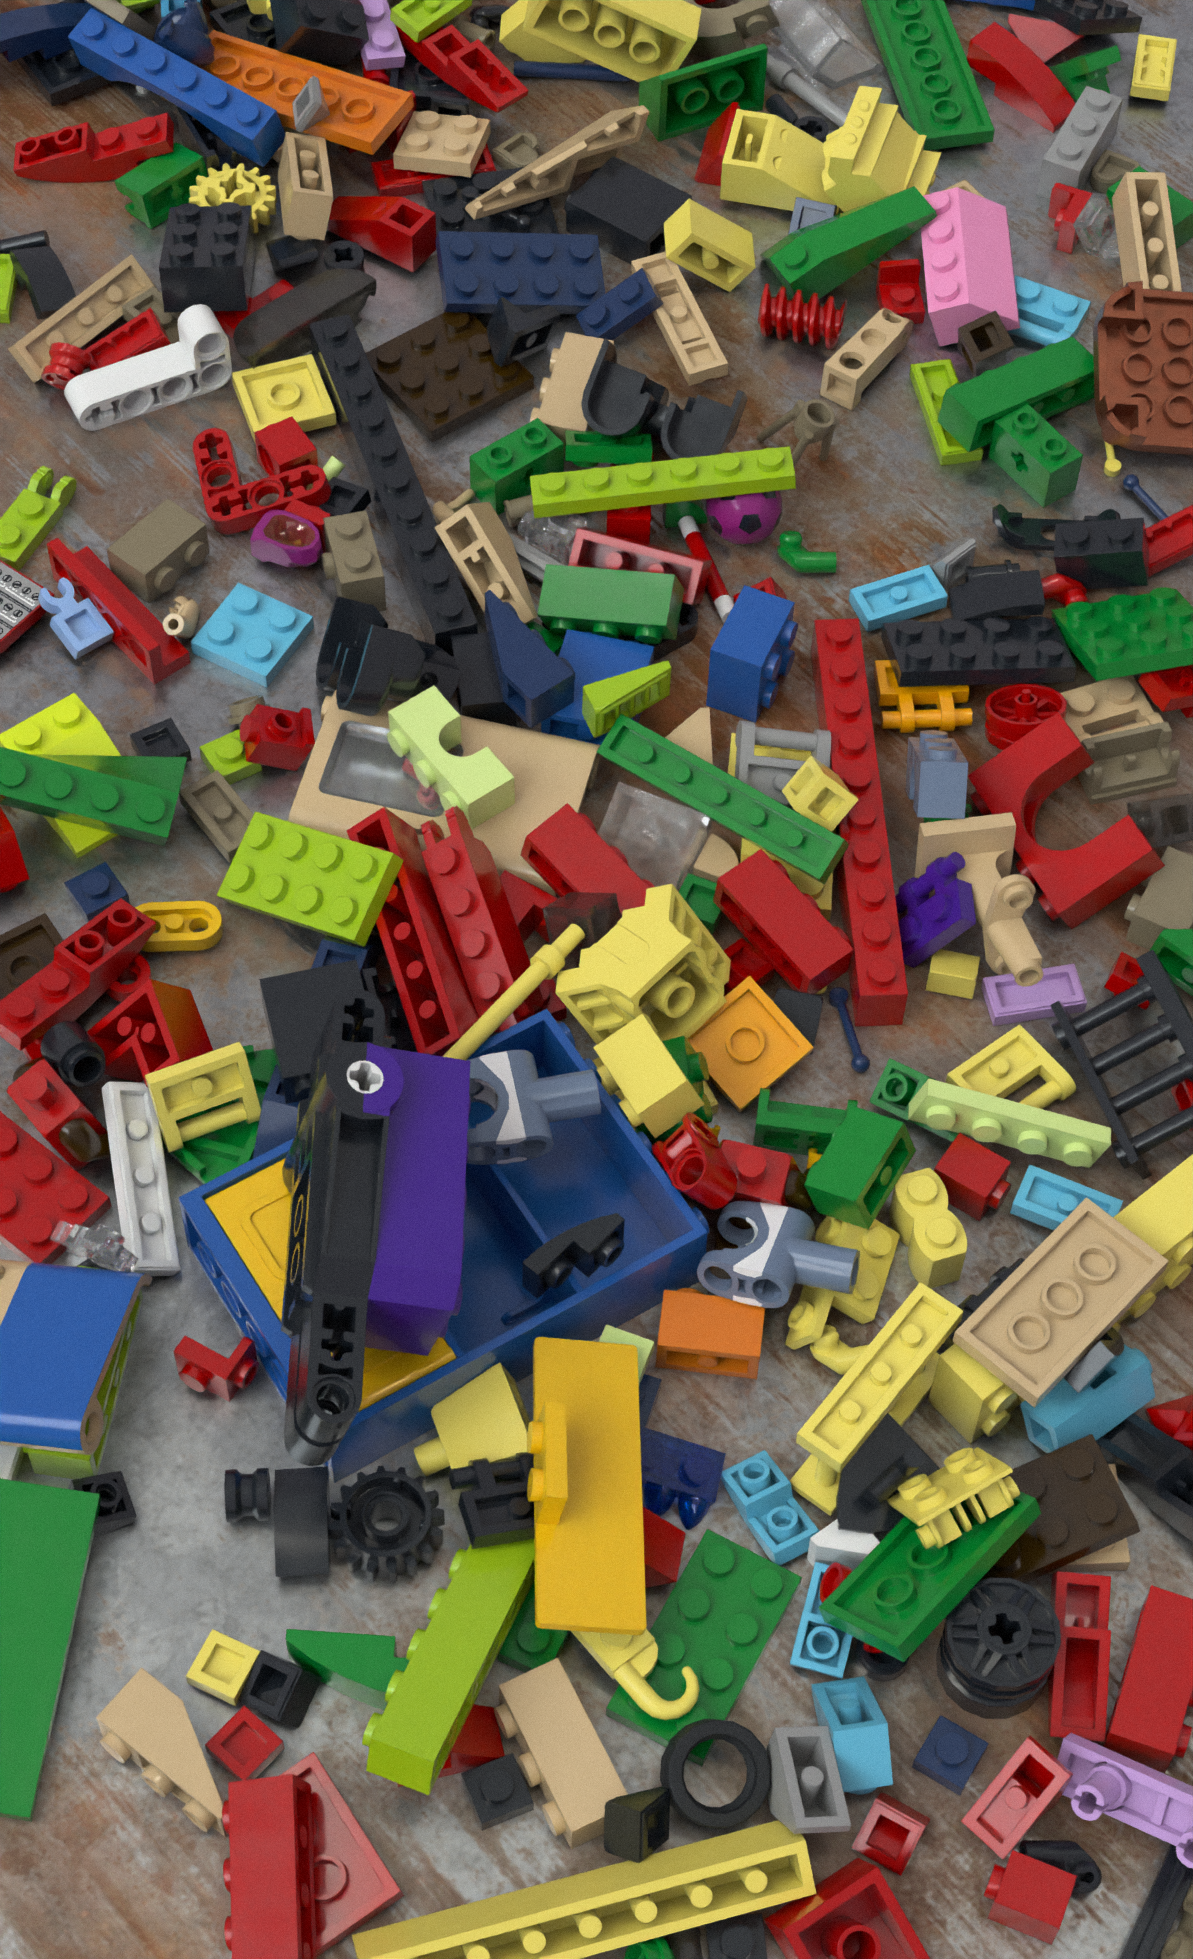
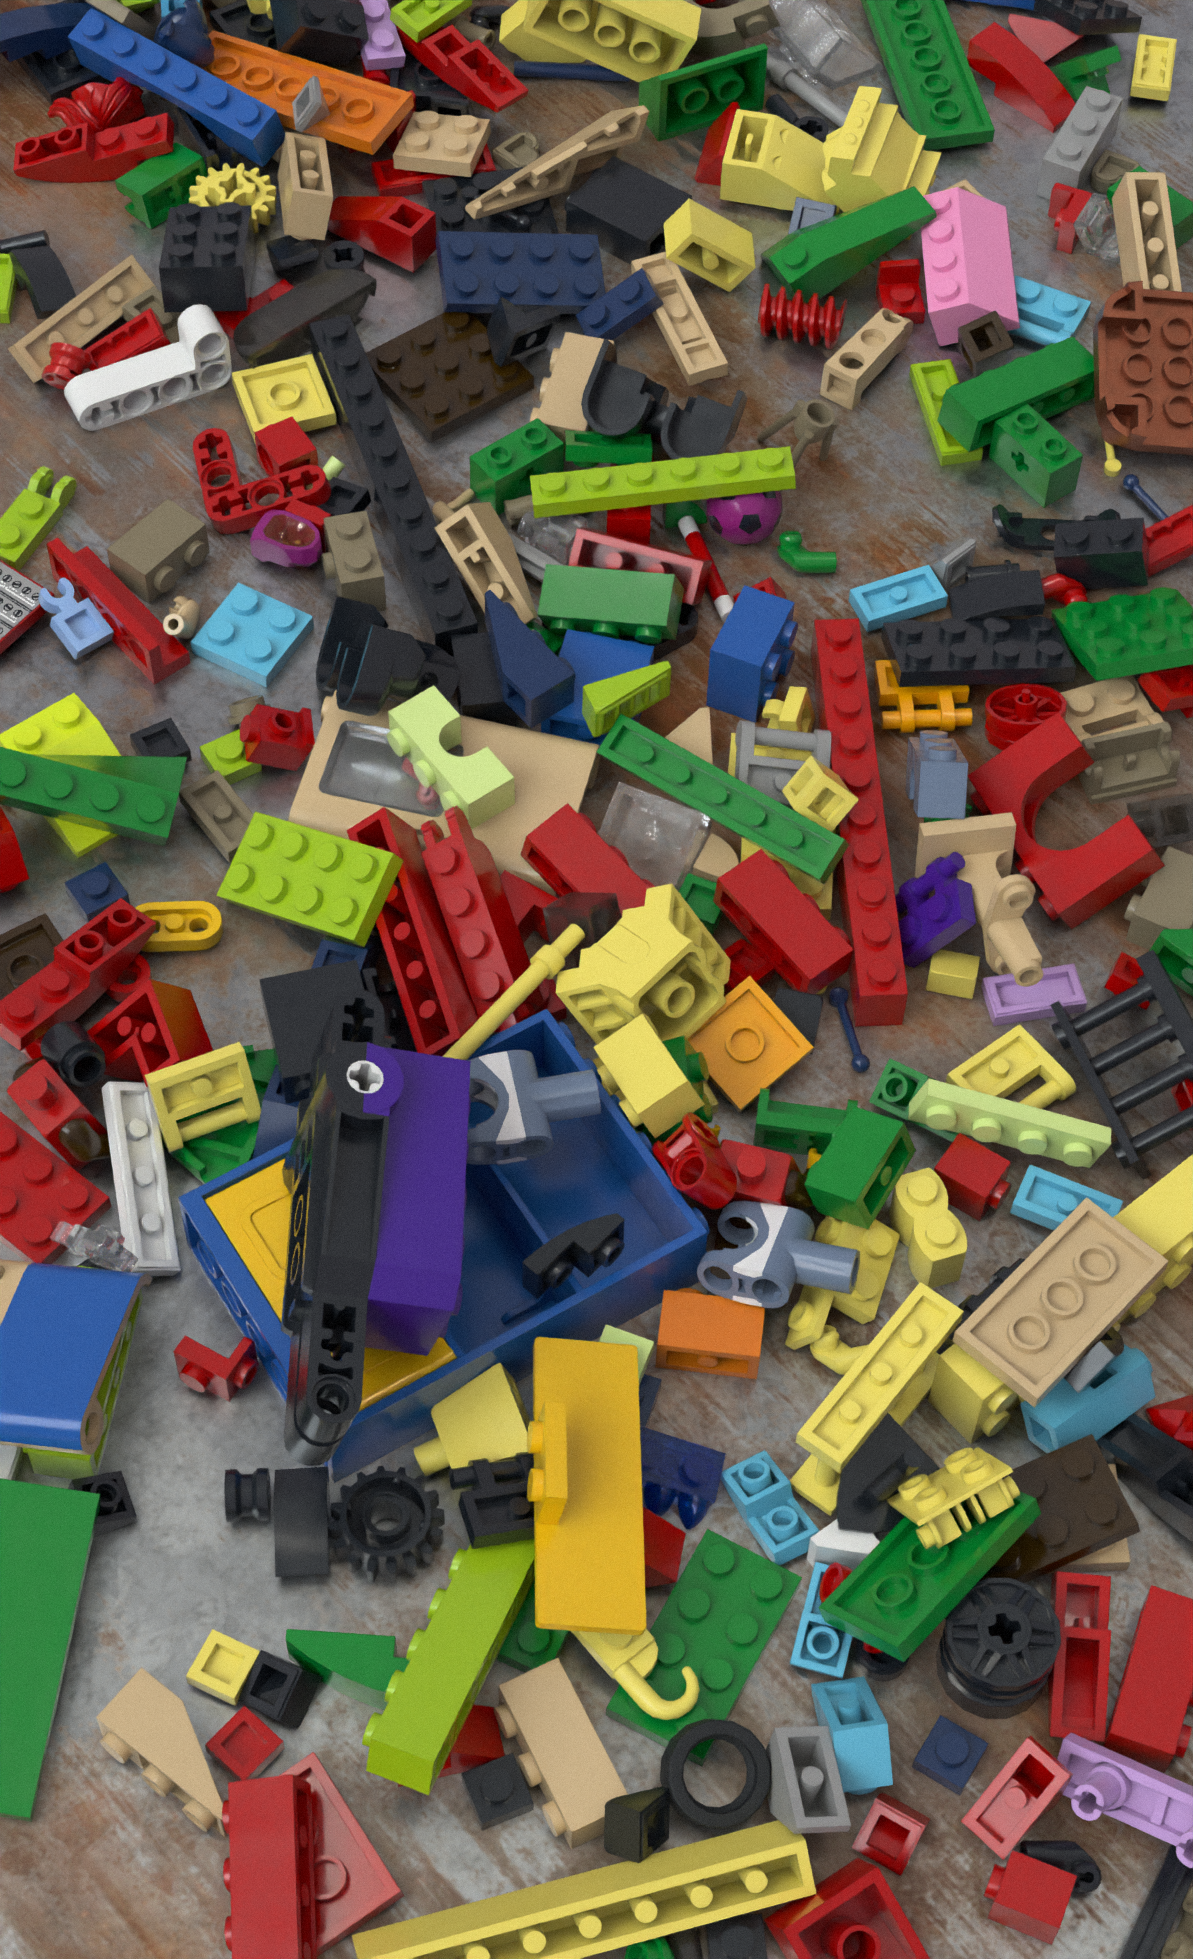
(100, 105): none -> red hair
(793, 714): none -> light yellow tile

